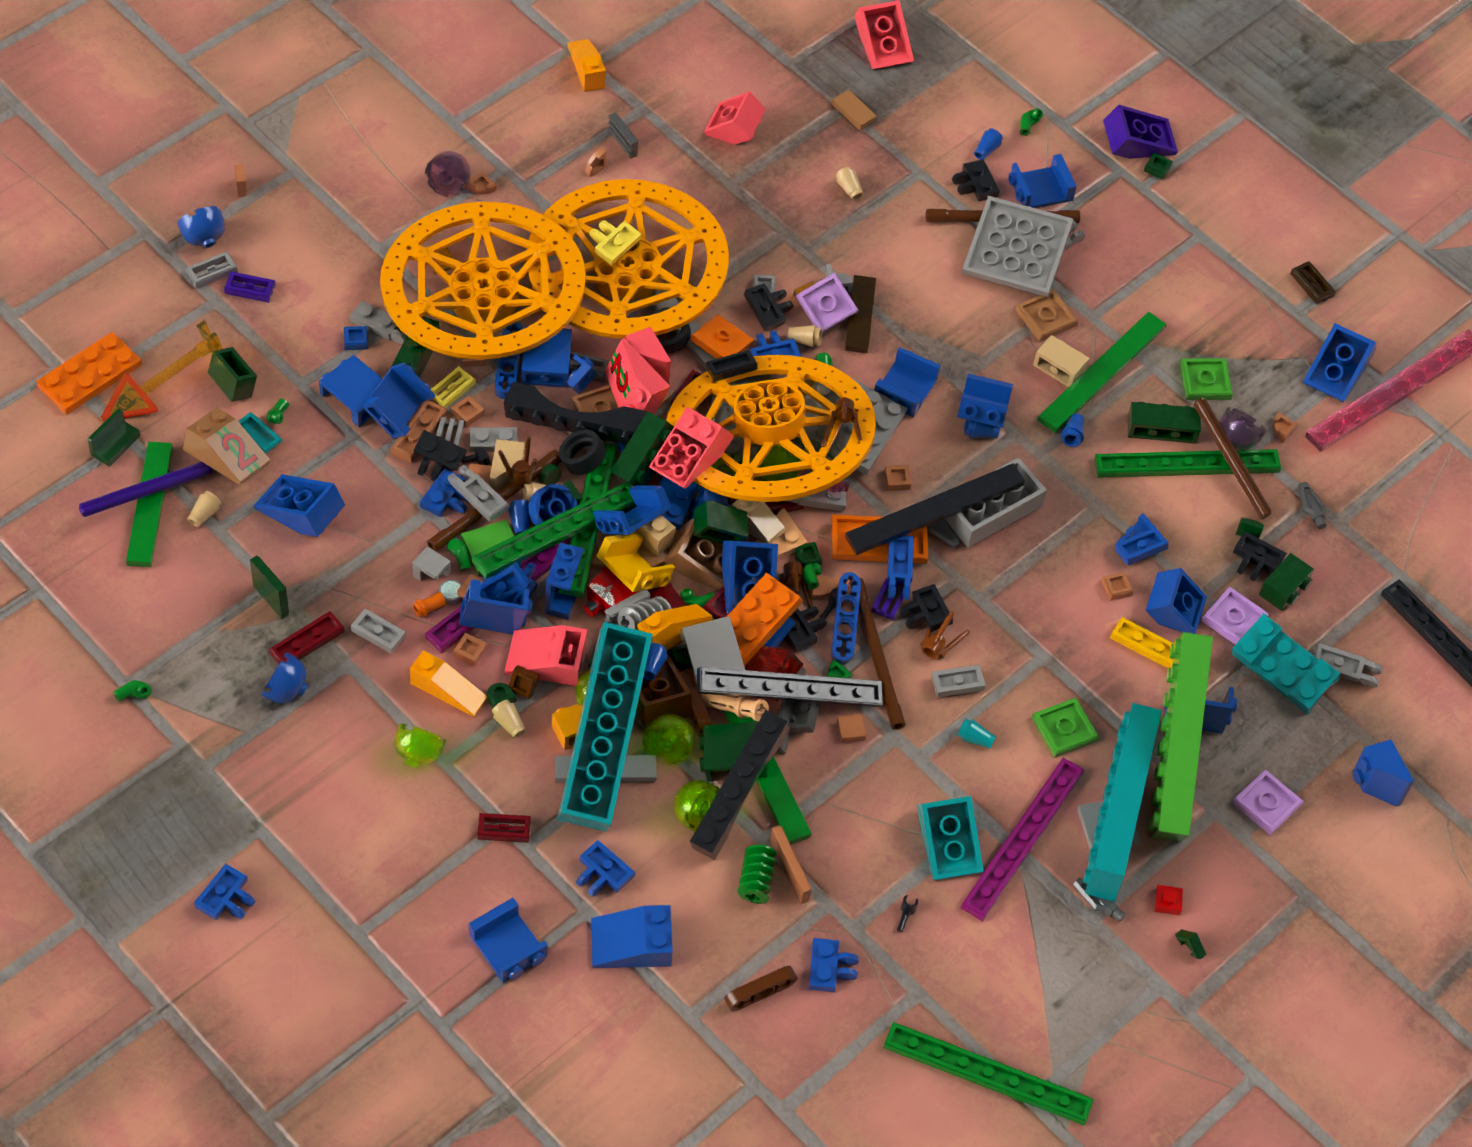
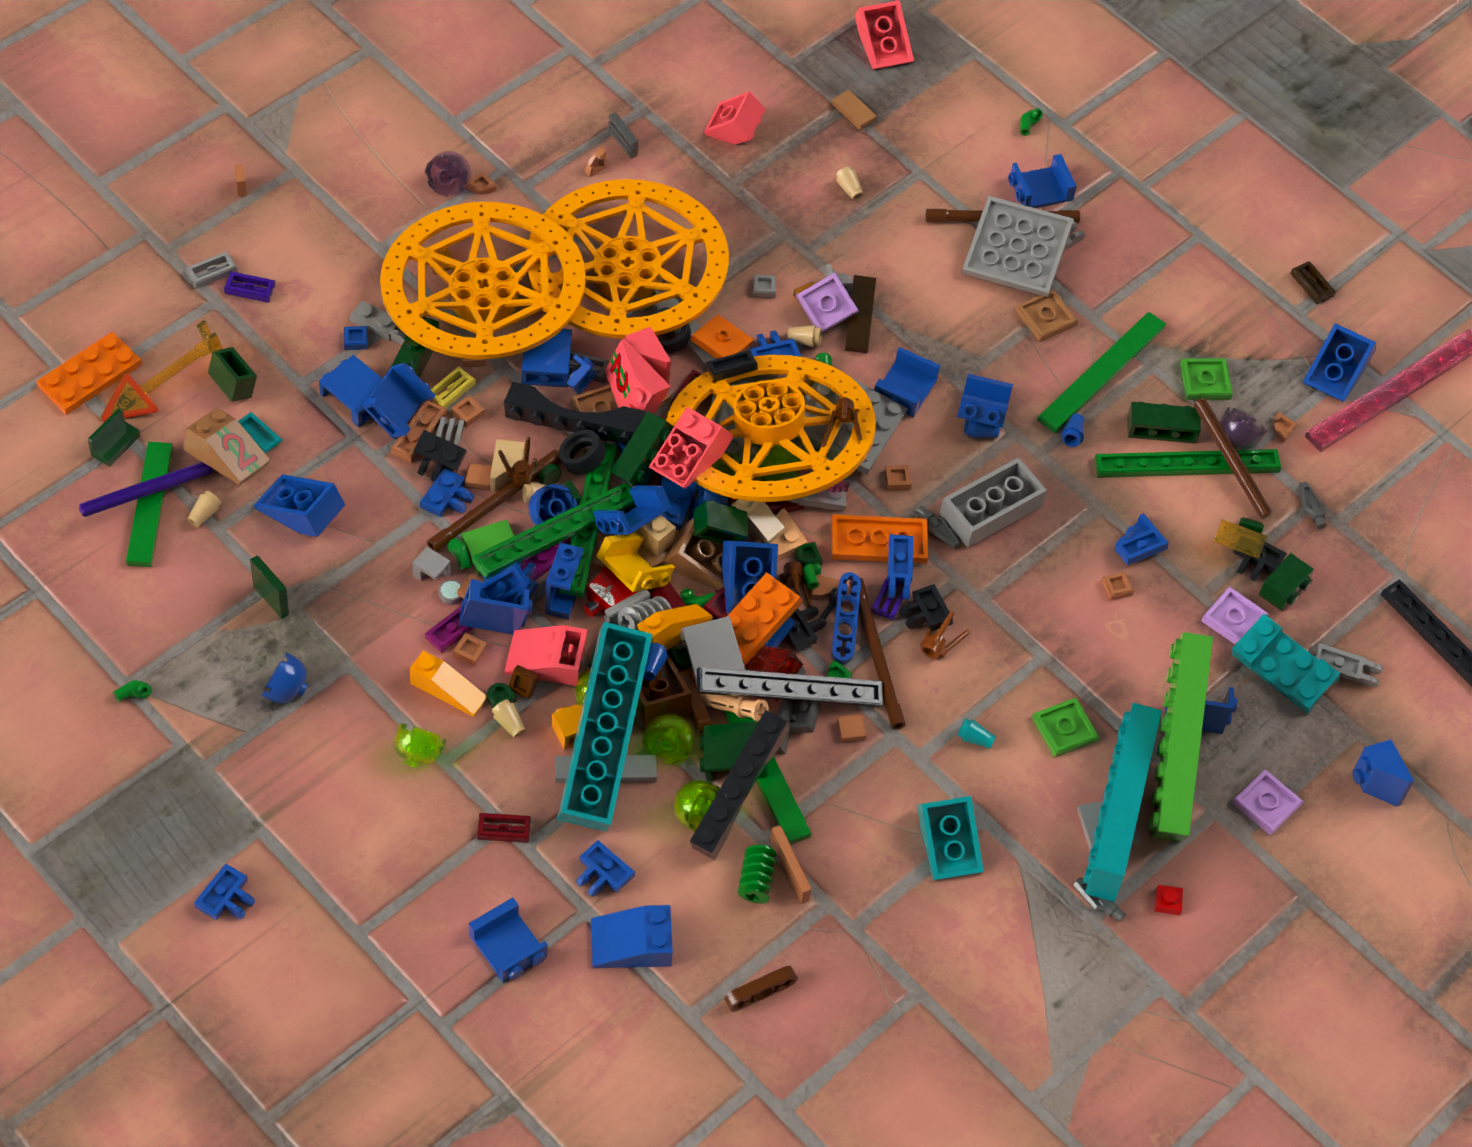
(203, 227): blue cylinder -> none
(275, 415): green arm -> none
(308, 638): dark red tile -> none
(378, 631): light grey plate -> none
(428, 604): orange pin -> none
(479, 493): light grey hinge -> none
(480, 456): black hand -> none
(486, 437): light grey plate -> none
(513, 361): blue beam -> none
(519, 515): blue cone -> none
(588, 64): light orange slope -> none
(616, 242): light yellow hinge -> none
(765, 306): black hinge -> none
(824, 965): blue hinge -> none
(907, 910): black hand -> none
(934, 509): black tile -> none
(958, 681): light grey plate -> none
(976, 179): black hinge -> none
(988, 1073): green tile -> none
(989, 142): blue cone -> none
(1022, 839): magenta tile -> none
(1060, 361): tan brick -> none
(1138, 133): dark purple slope -> none
(1142, 642): yellow tile -> none
(1158, 166): dark green tile -> none
(1176, 601): blue slope -> none
(1192, 941): dark green tile -> none
(1240, 538): none -> clear yellow tile

